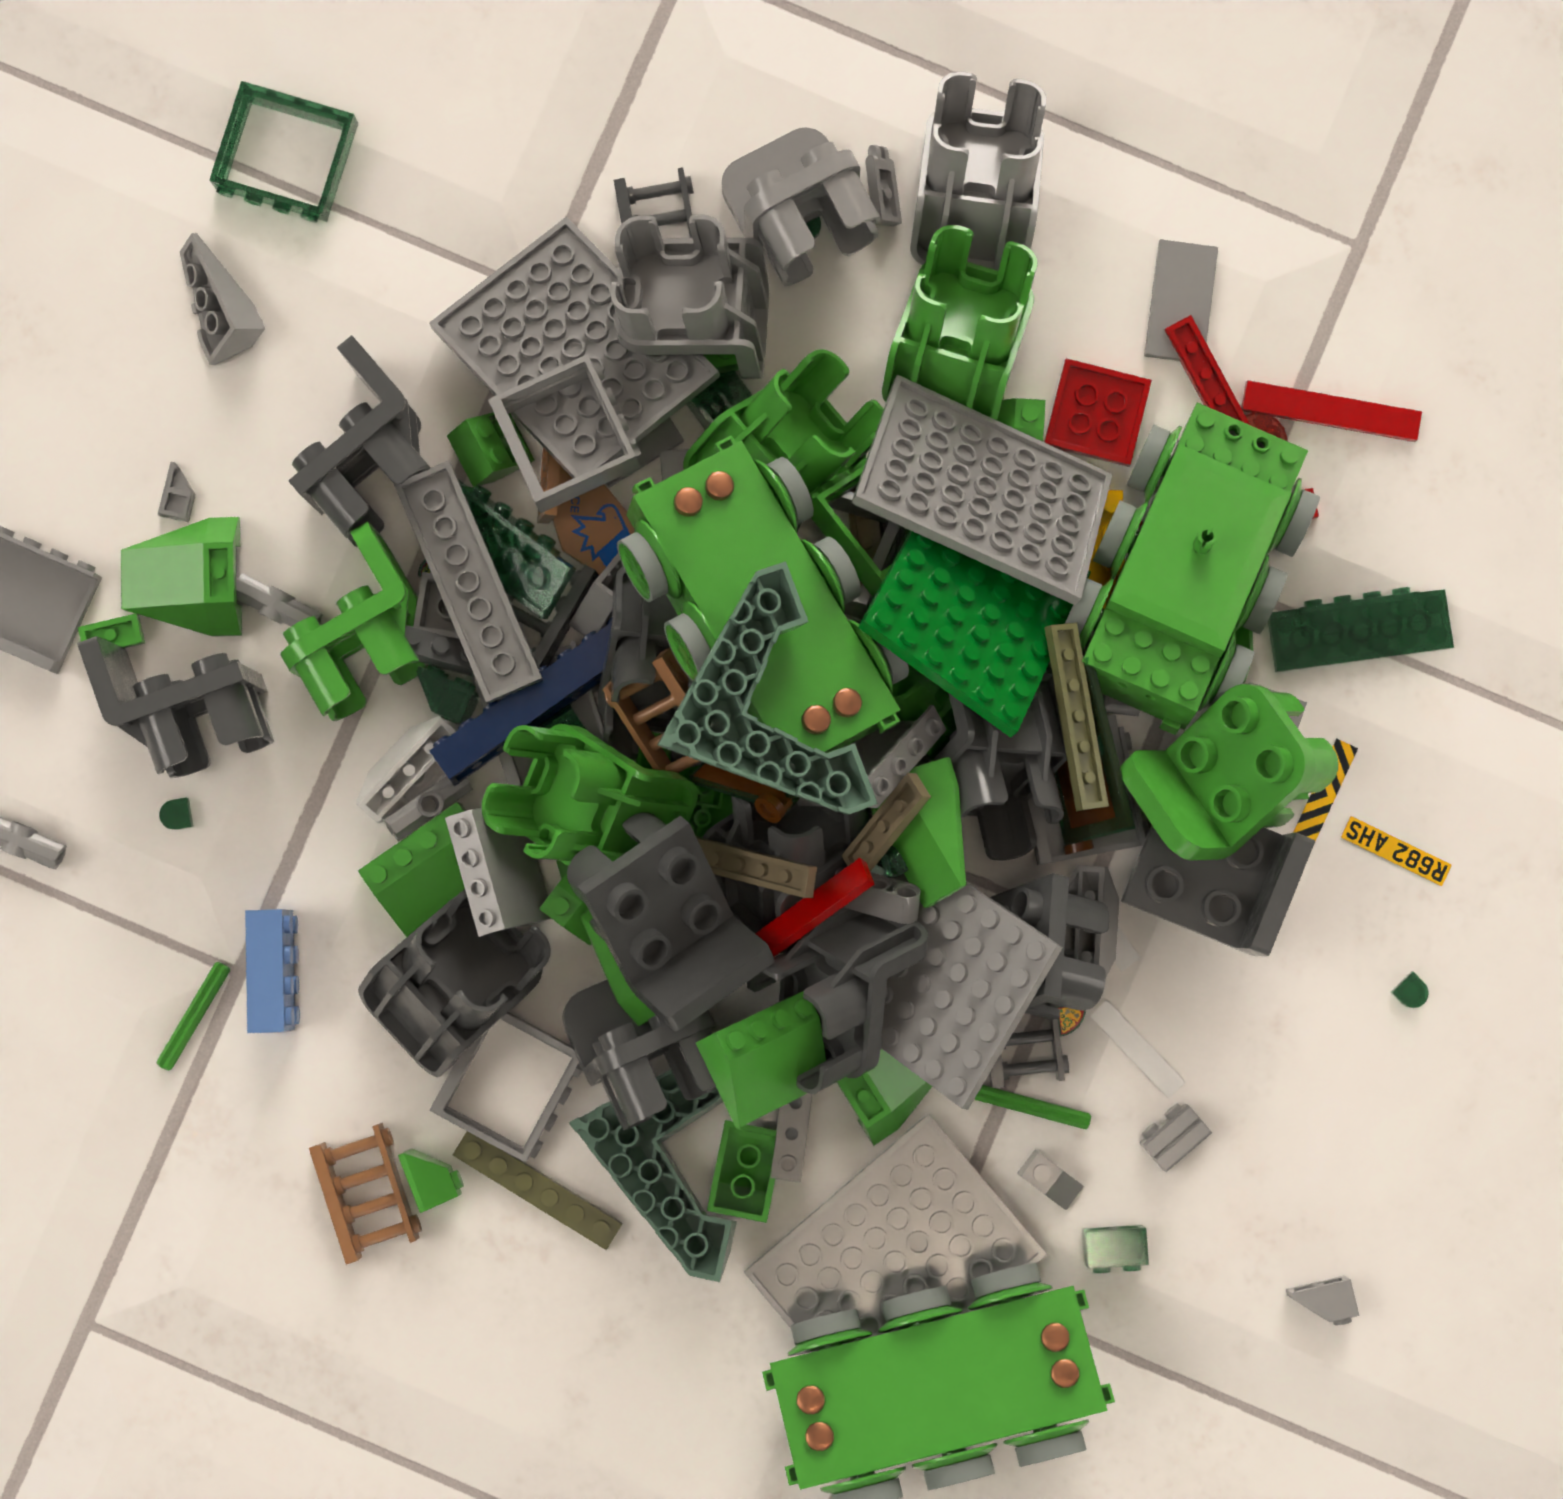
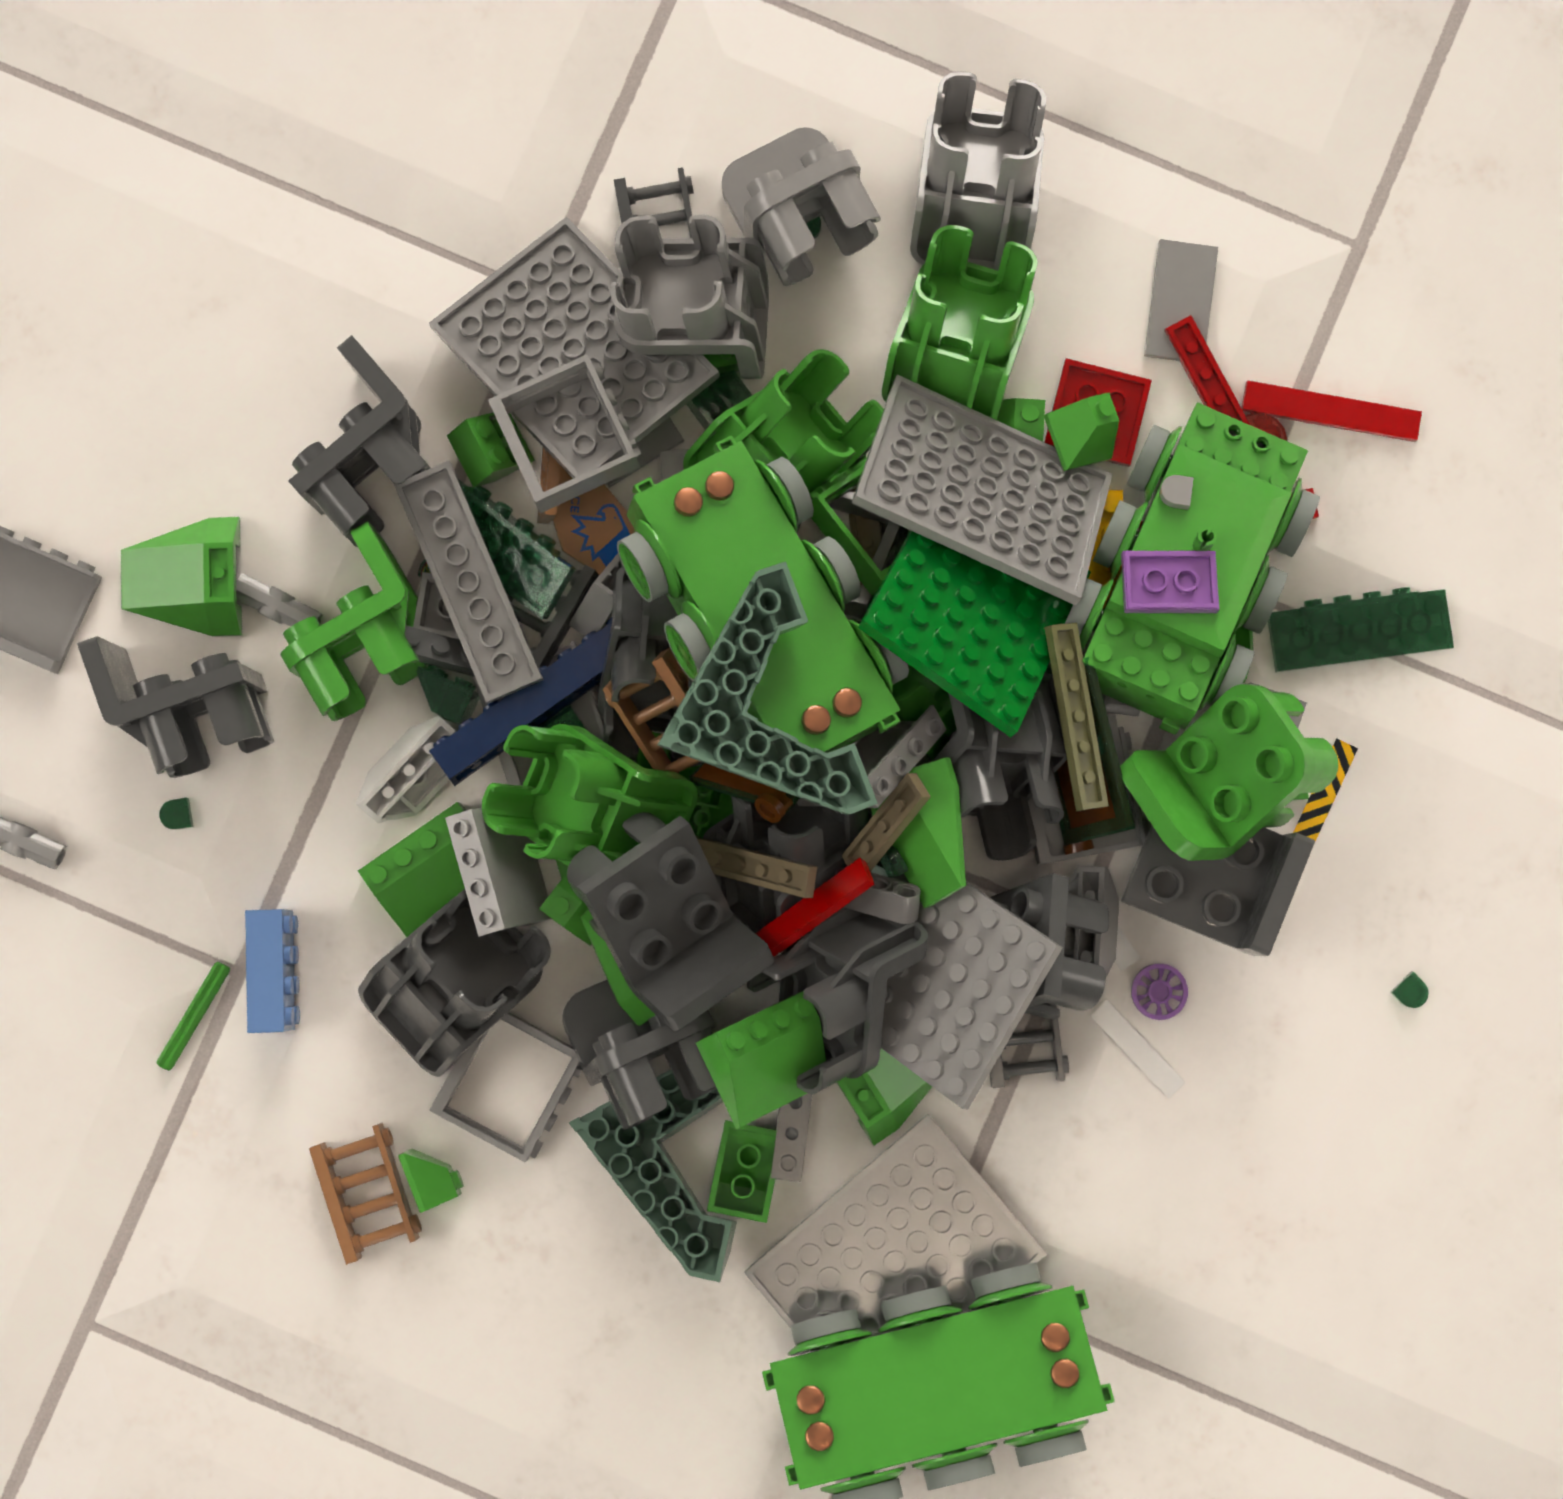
(122, 631): bright green plate -> none
(177, 496): light grey tile -> none
(224, 310): light grey wedge -> none
(295, 106): clear green window -> none
(413, 816): light grey piece -> none
(538, 1190): olive plate -> none
(883, 185): light grey hinge -> none
(1034, 1107): bright green axle -> none
(1050, 1179): light grey slope -> none
(1069, 1020): tile -> none
(1084, 431): none -> bright green slope
(1115, 1248): clear green brick -> none
(1159, 991): none -> medium lavender wheel
(1170, 582): none -> medium lavender tile
(1174, 1136): light grey brick -> none
(1177, 491): none -> light grey tile
(1329, 1299): light grey slope -> none
(1396, 851): yellow sticker -> none

